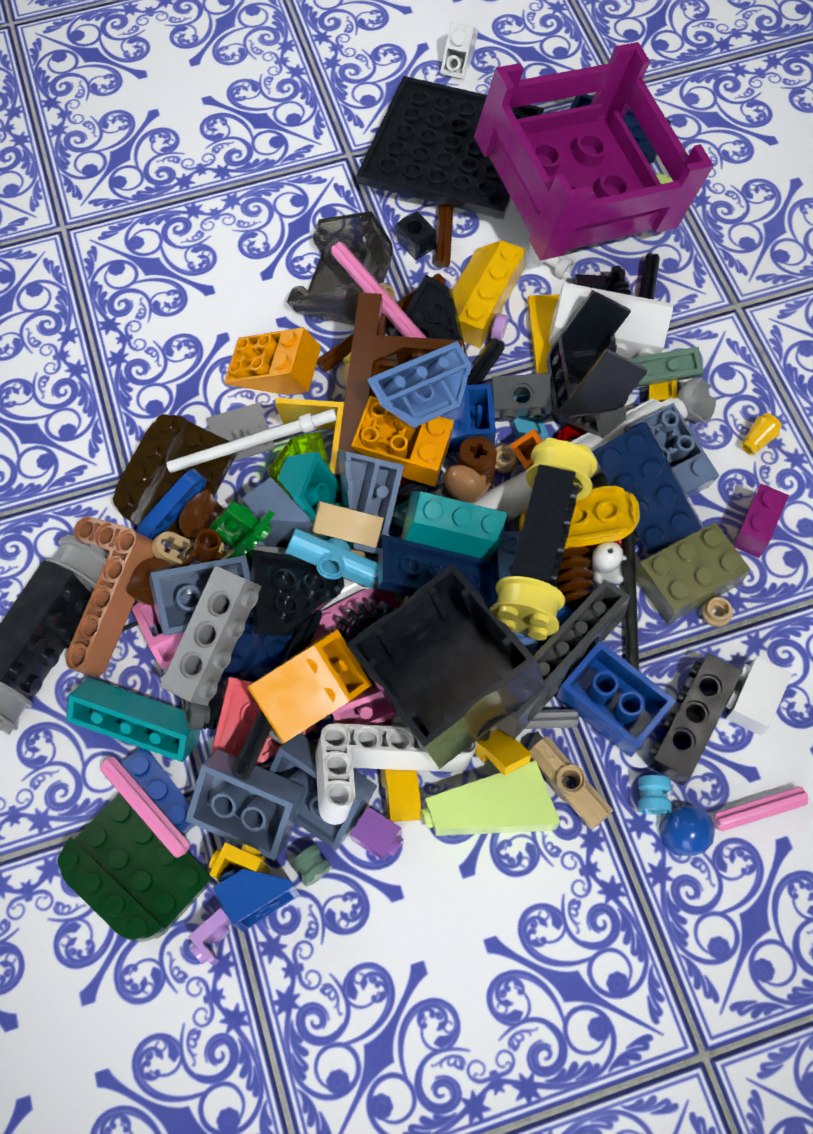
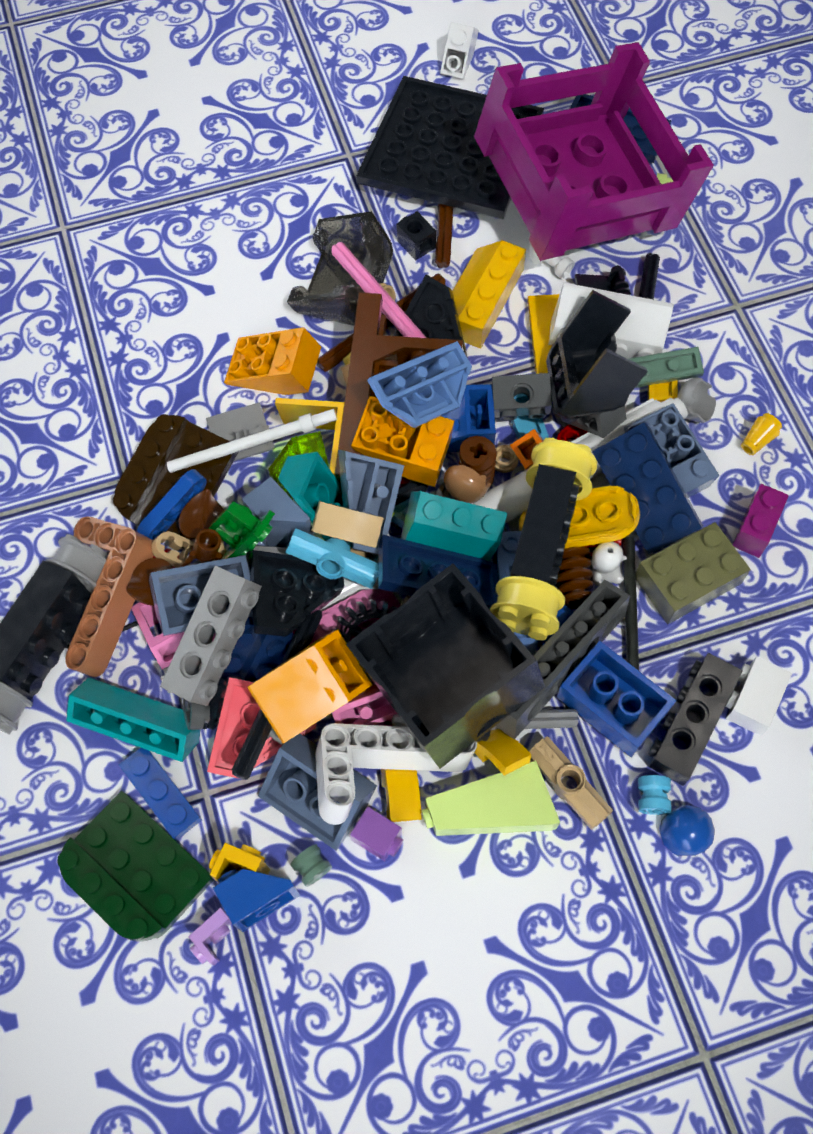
(145, 807): bright pink axle -> none
(245, 811): sand blue brick -> none
(485, 362): black axle -> none
(499, 326): lavender tile -> none
(721, 605): tan plate -> none
(761, 808): bright pink axle -> none

